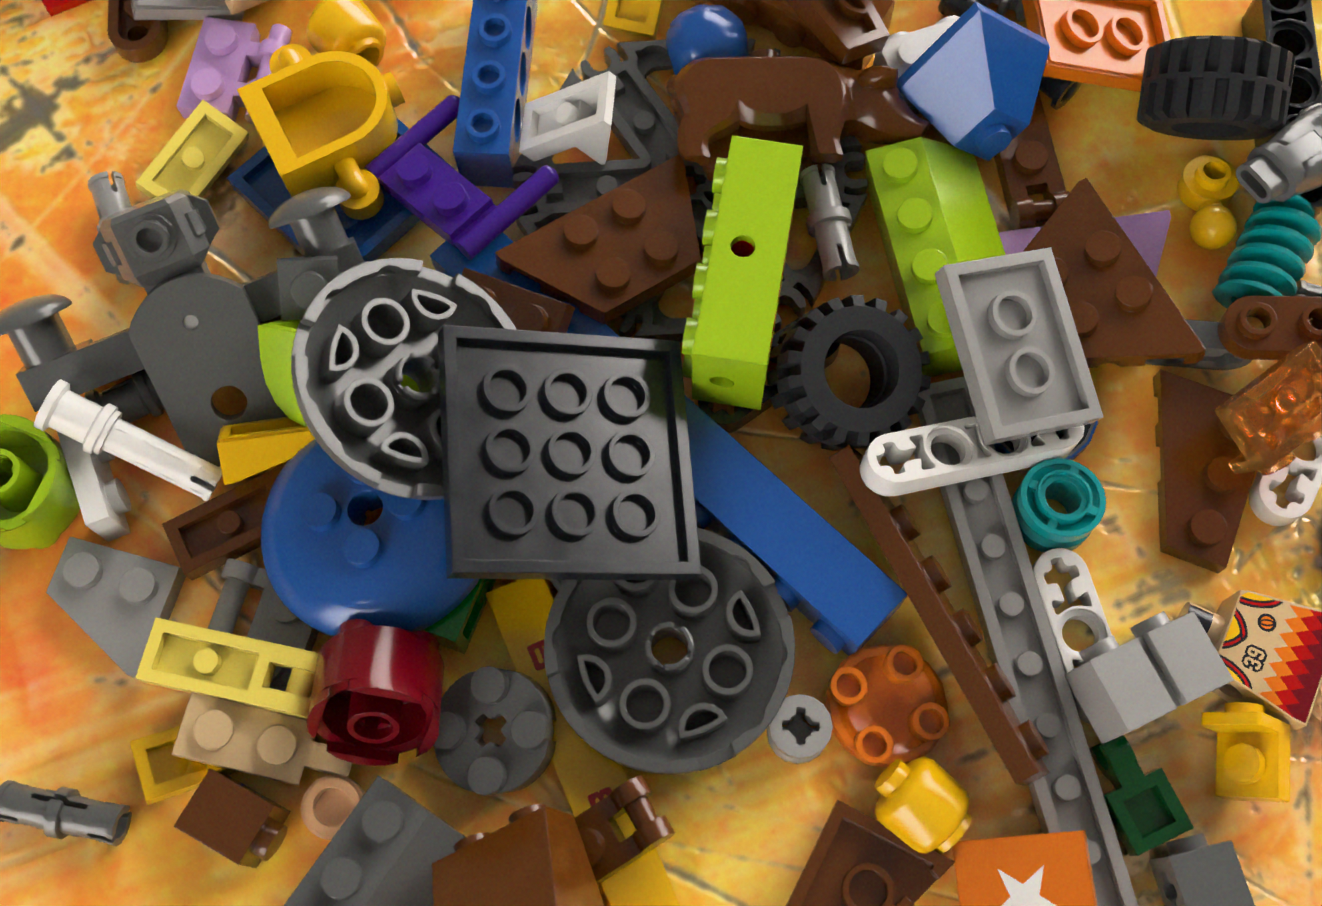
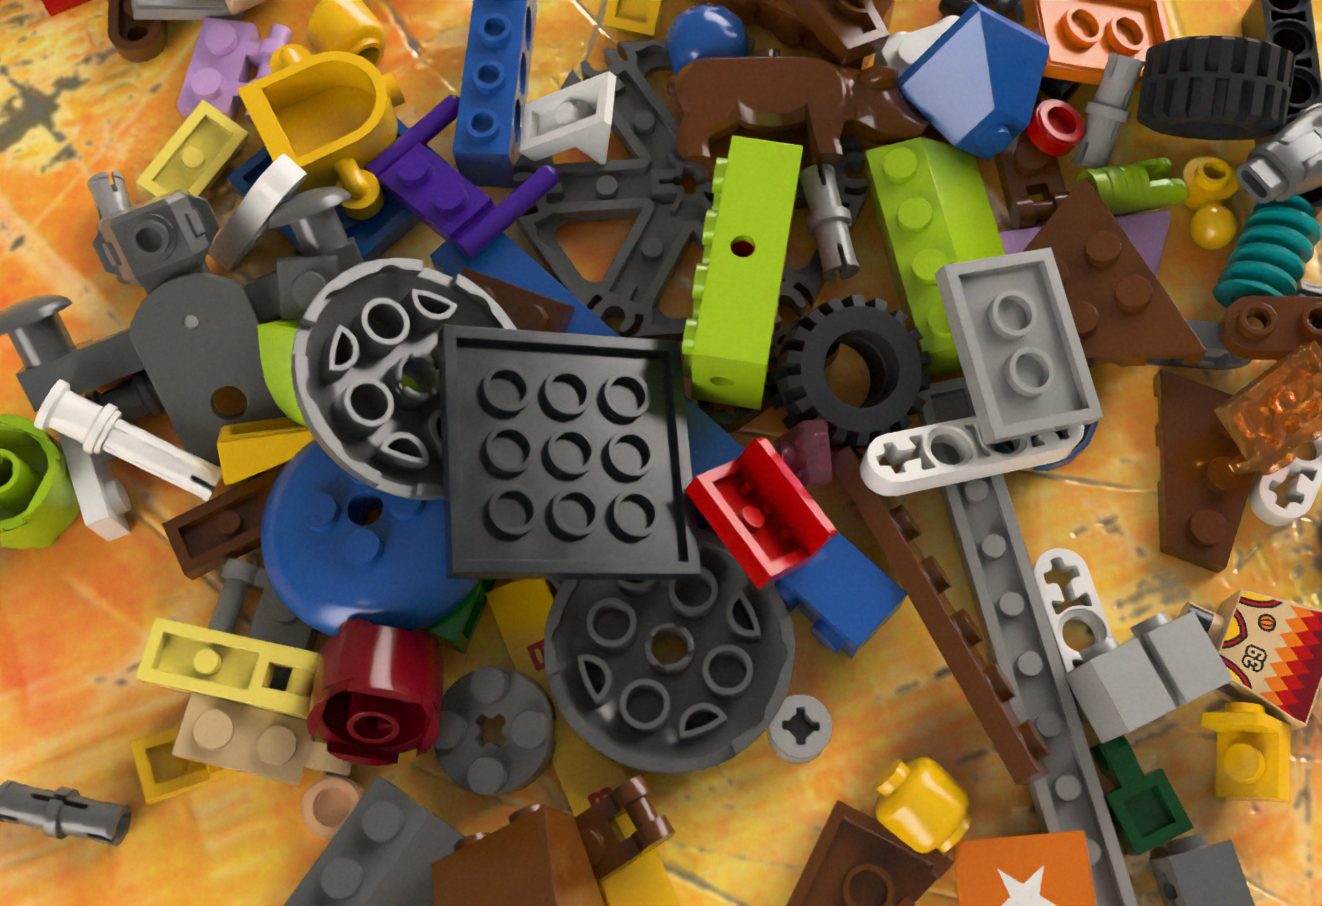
(115, 597): light grey wing -> none
(234, 820): reddish brown brick -> none
(253, 213): none -> white beam
(615, 246): reddish brown wing -> none
(762, 513): none -> red bracket
(807, 453): none -> clear pink plate
(887, 705): orange dish -> none
(1055, 127): none -> red tile
(1073, 488): teal wheel -> none
(1108, 110): none -> light grey pin
(1136, 186): none -> lime hinge

